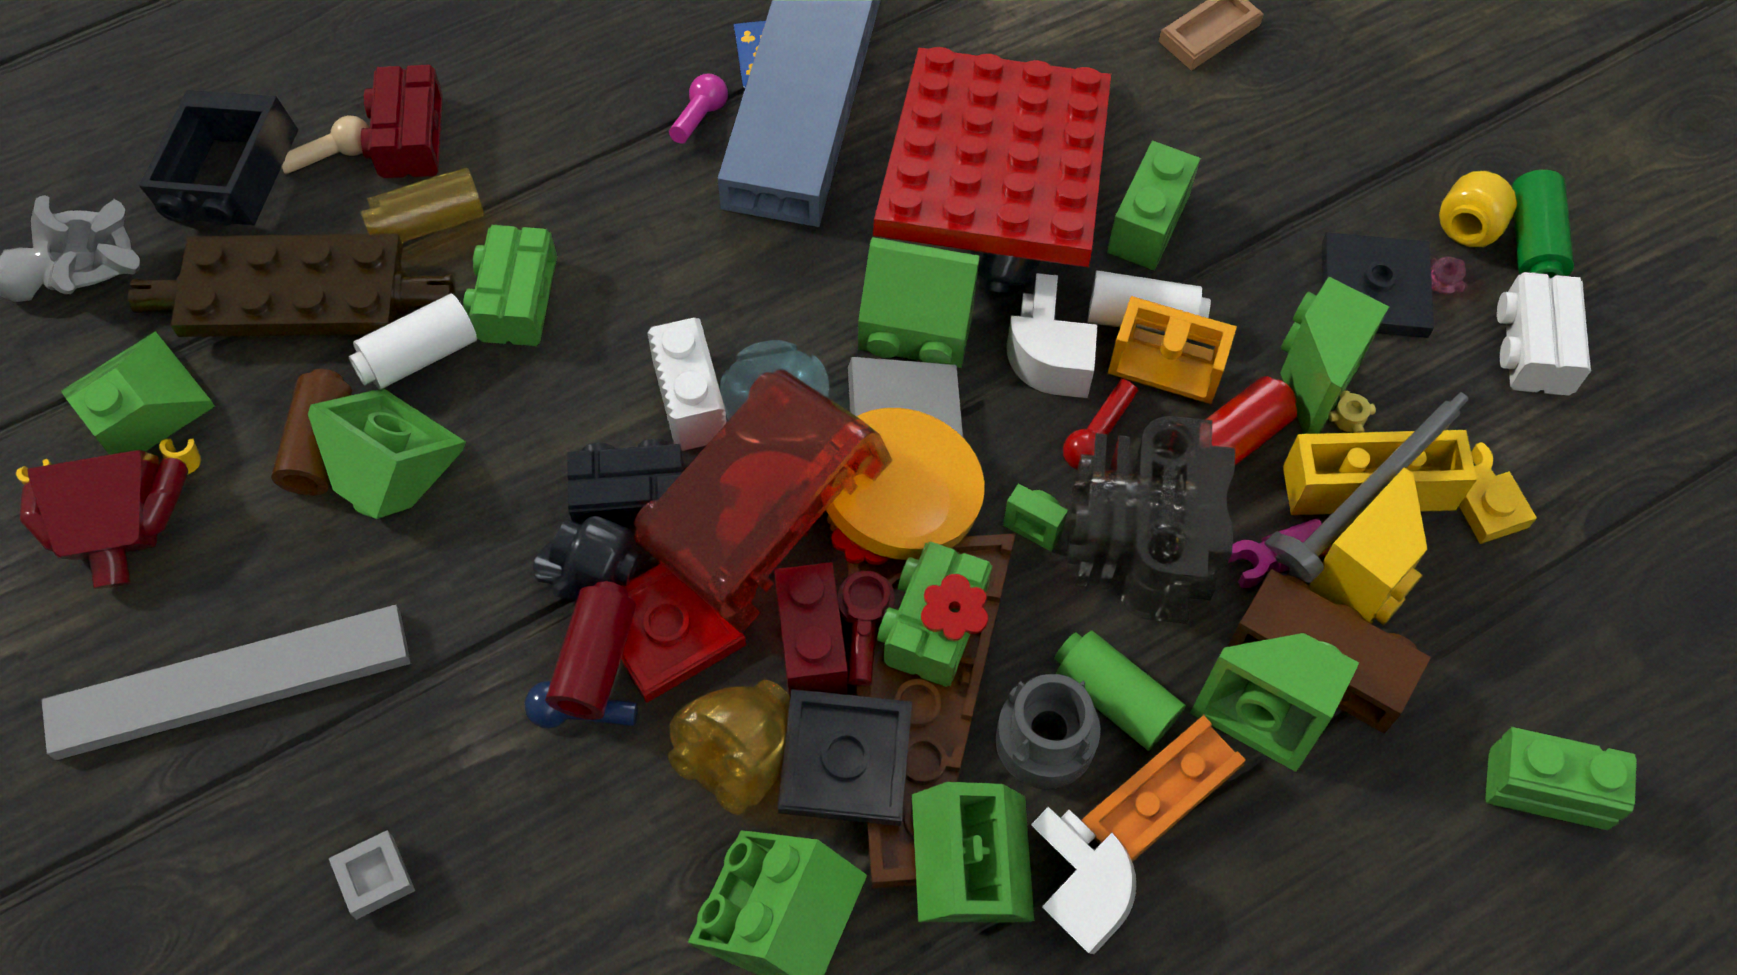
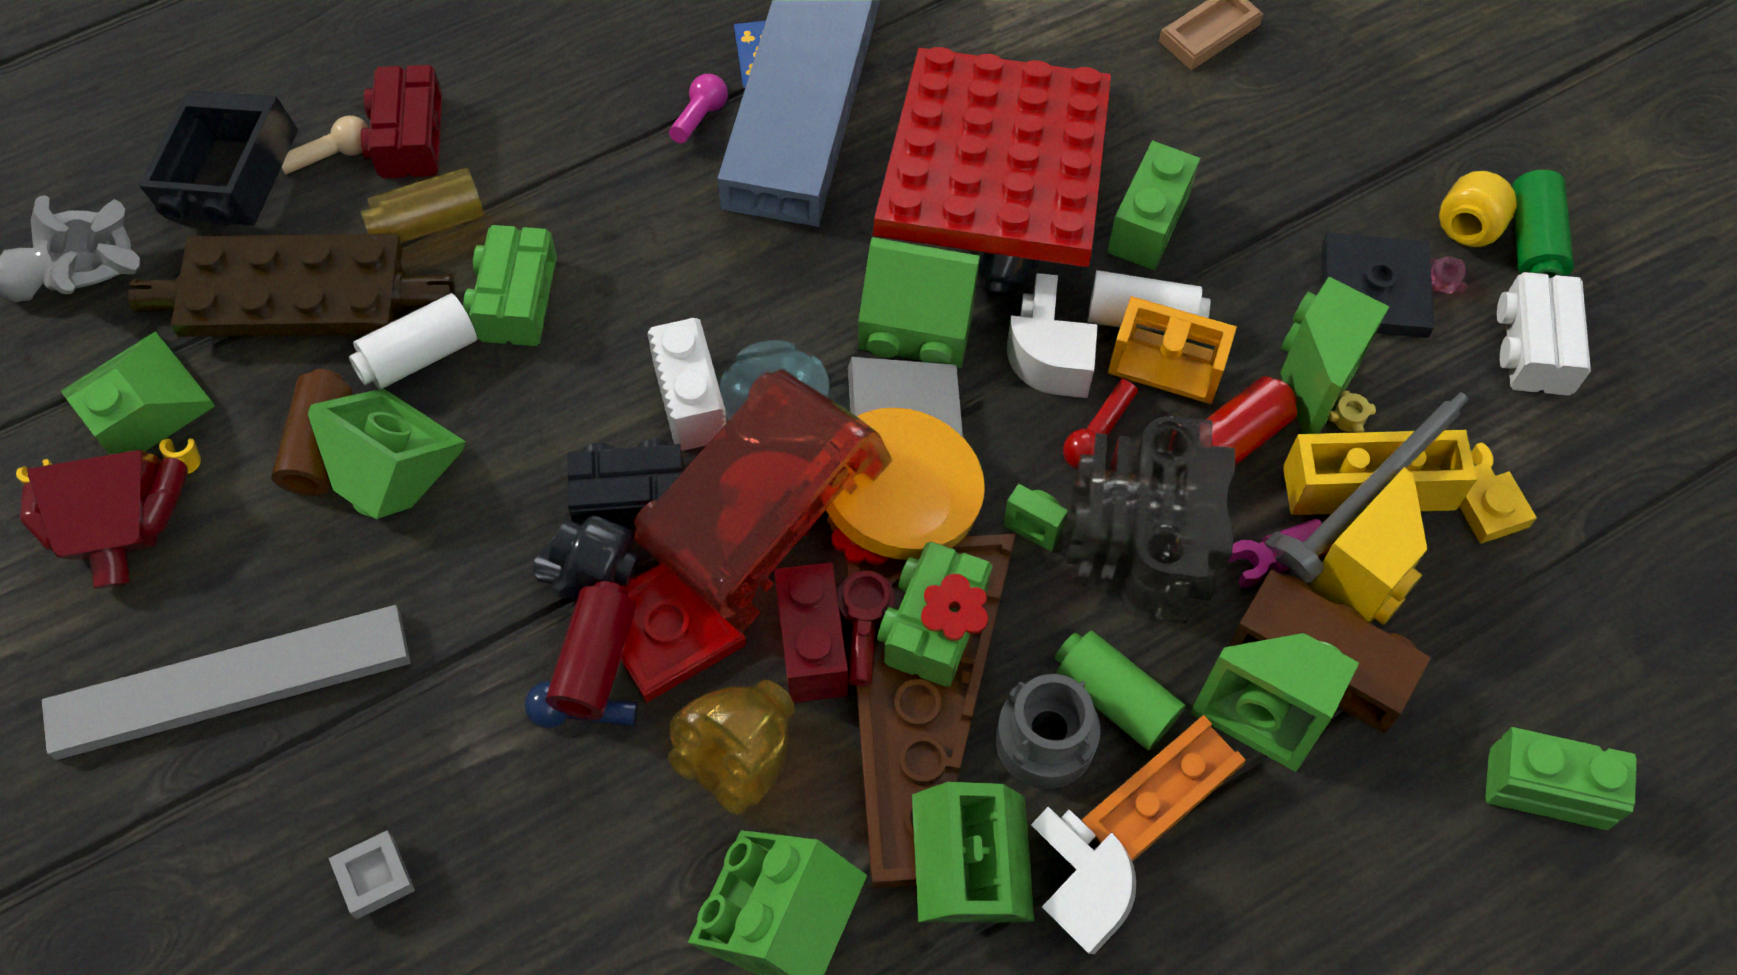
(845, 757): black plate -> none

